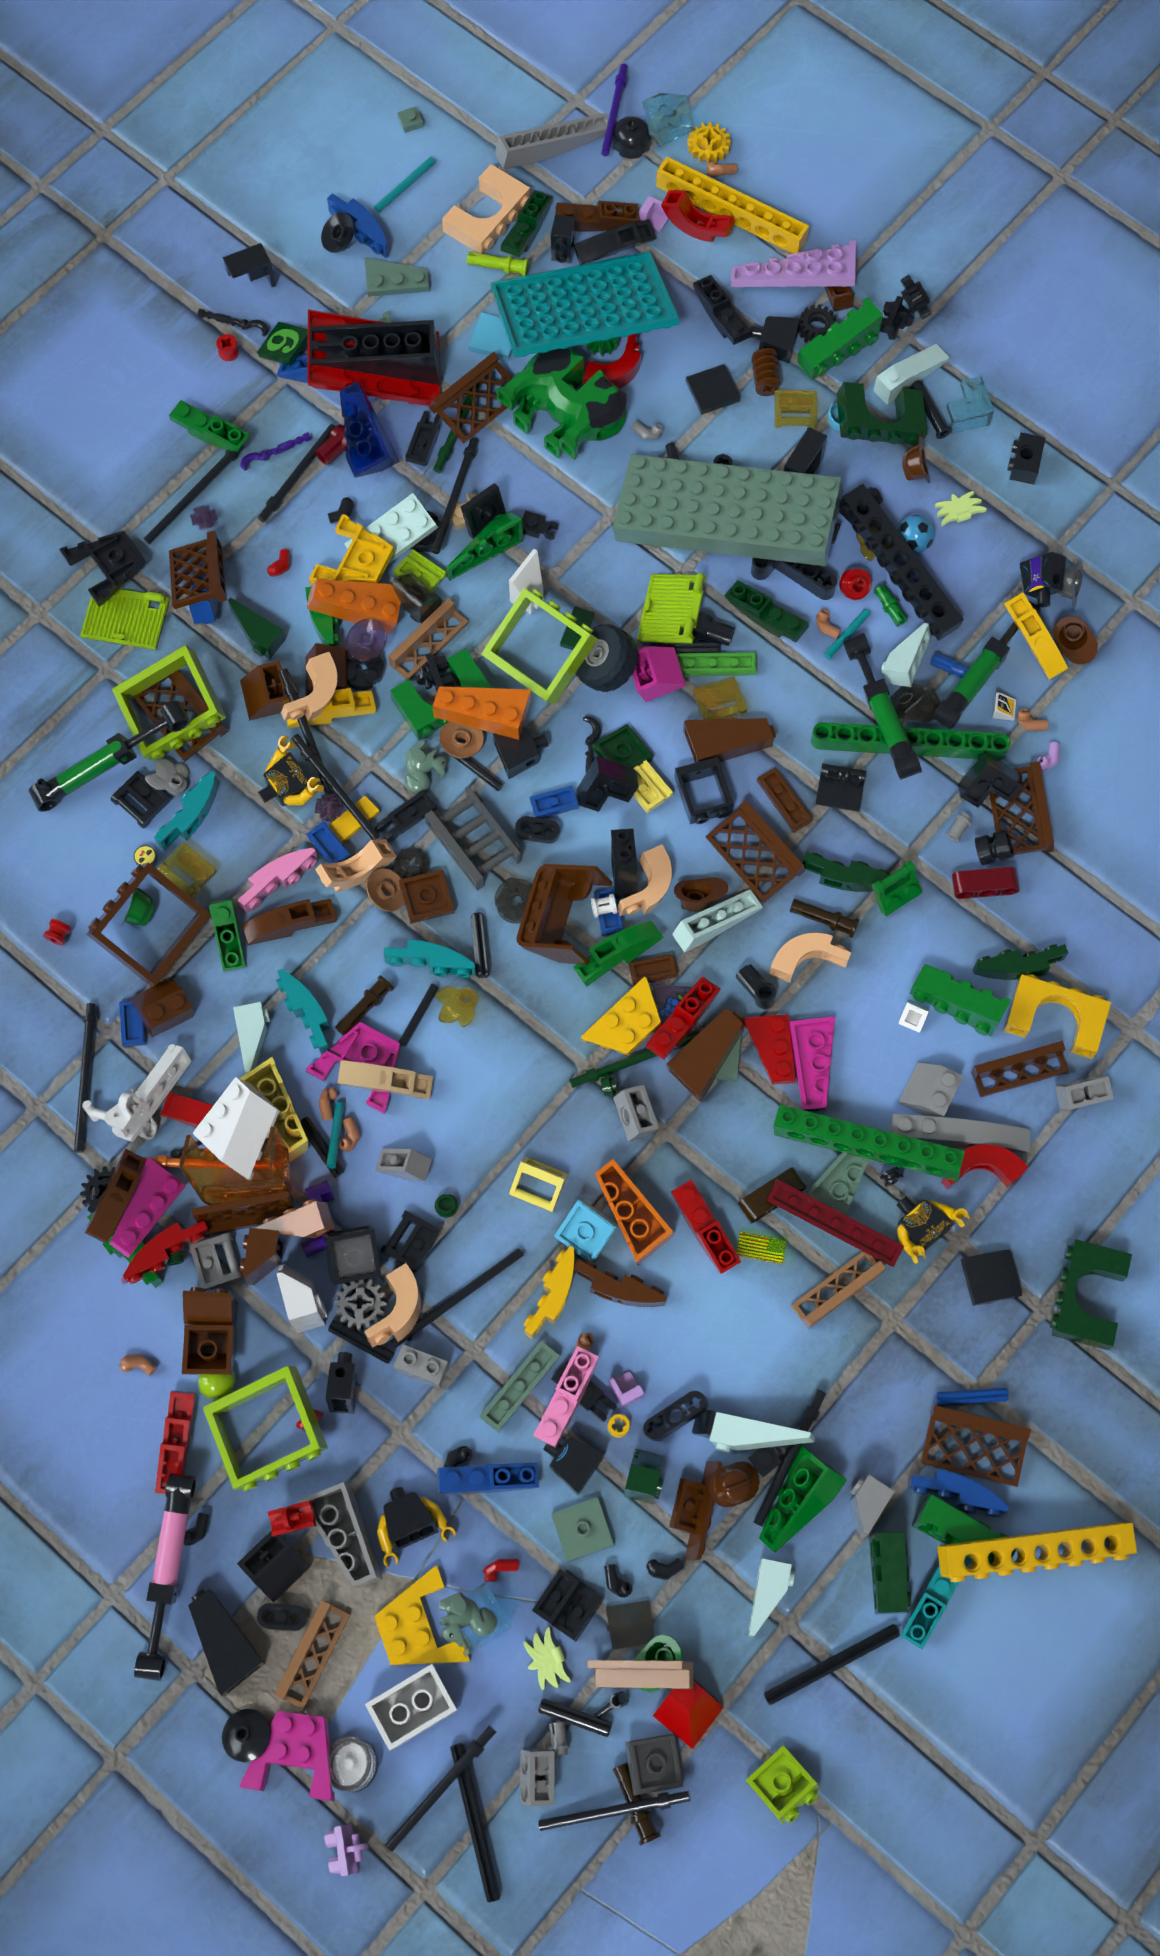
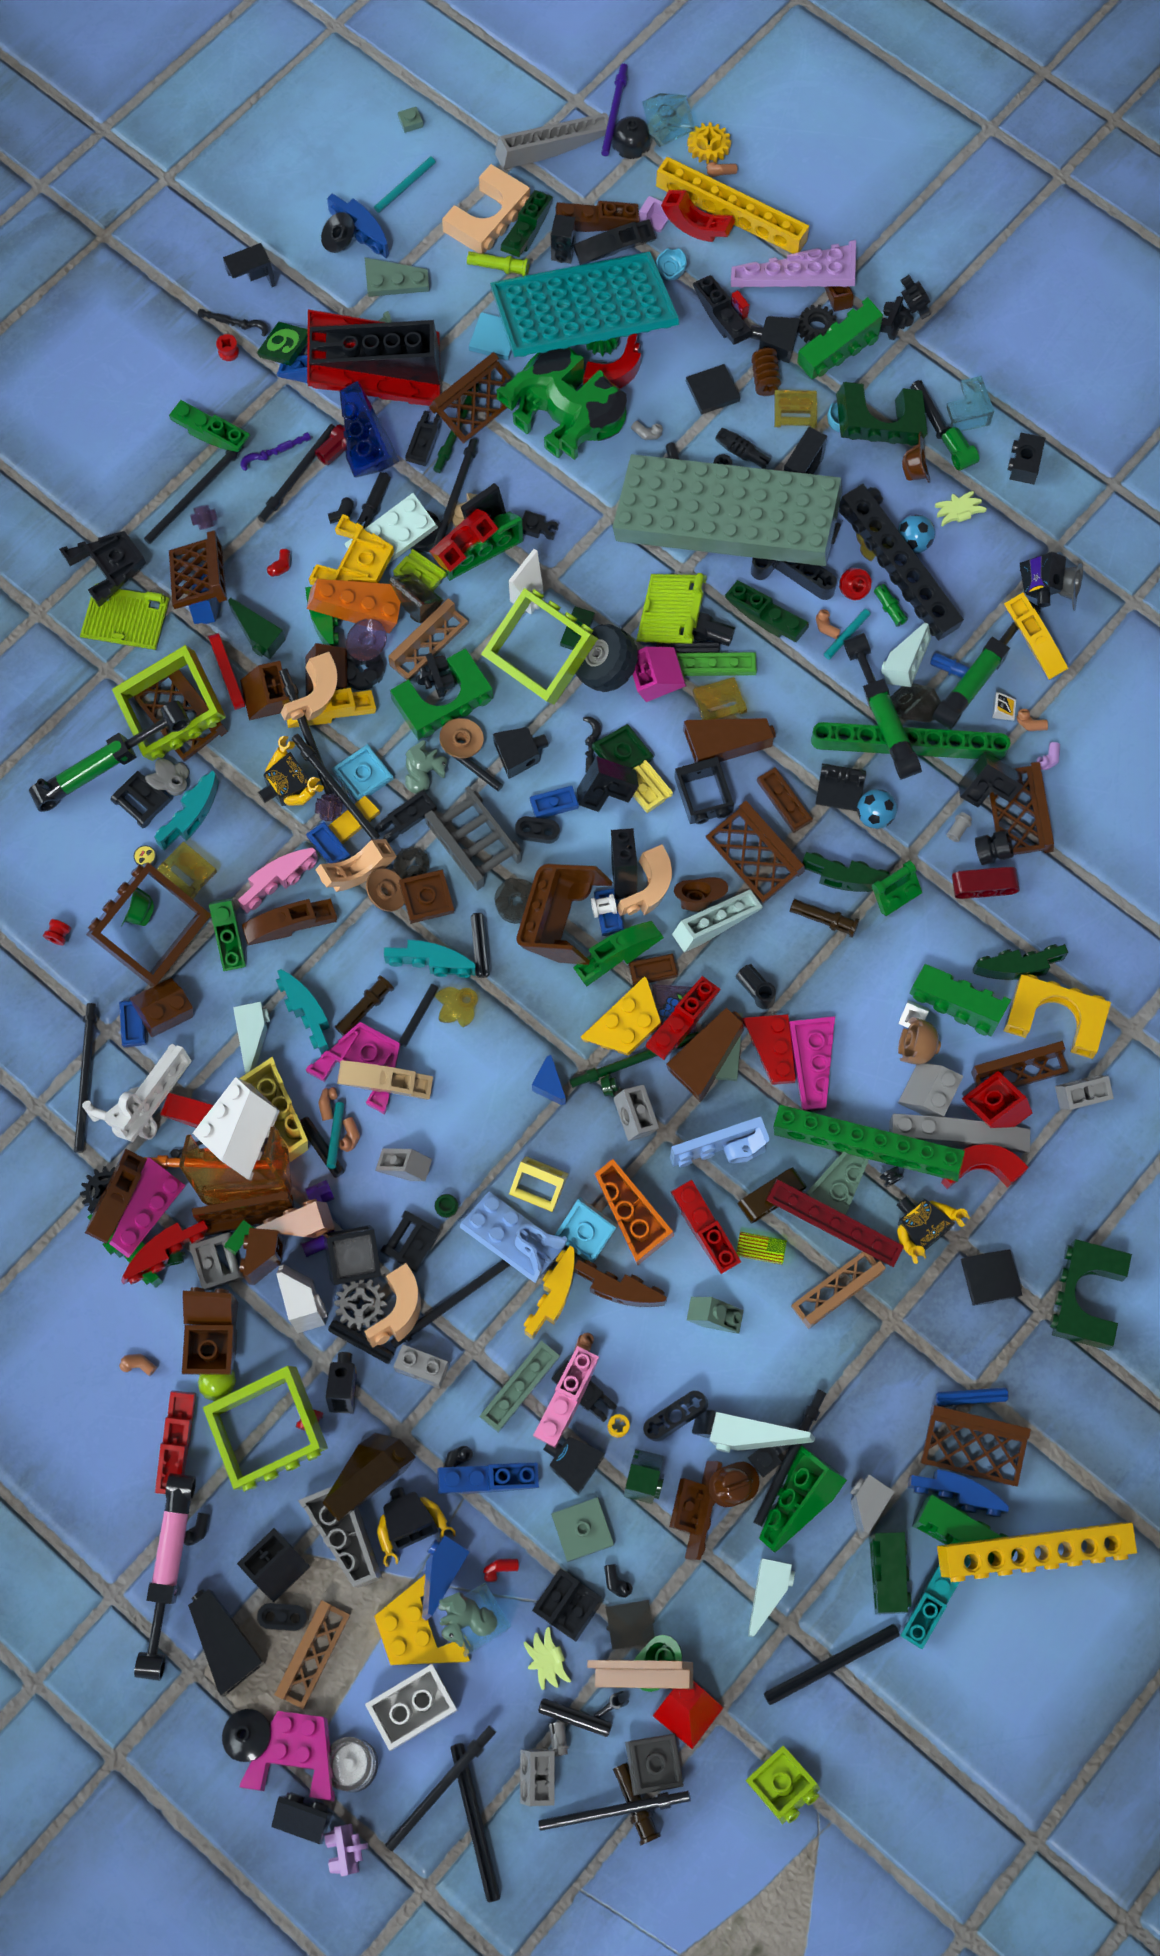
(226, 671): none -> red beam
(236, 1241): none -> green piece
(292, 1518): red hips -> none
(301, 1818): none -> black slope
(362, 773): none -> medium azure tile
(369, 508): none -> black axle
(369, 1470): none -> dark brown wedge
(441, 1568): none -> blue slope
(473, 529): none -> red arch
(484, 708): orange wedge -> none
(513, 1237): none -> light blue plate
(548, 1083): none -> blue slope
(626, 1389): lavender panel -> none
(664, 1571): black arm -> none
(671, 263): none -> medium azure hair
(714, 1314): none -> sand green slope
(734, 1140): none -> light blue plate
(740, 304): none -> red tile
(741, 448): none -> black hinge
(803, 948): light nougat arch -> none
(877, 809): none -> dark azure piece
(908, 371): light aqua slope -> none
(919, 1042): none -> medium nougat cylinder
(961, 453): none -> green piece
(998, 1102): none -> red slope
(1075, 639): reddish brown piece -> none

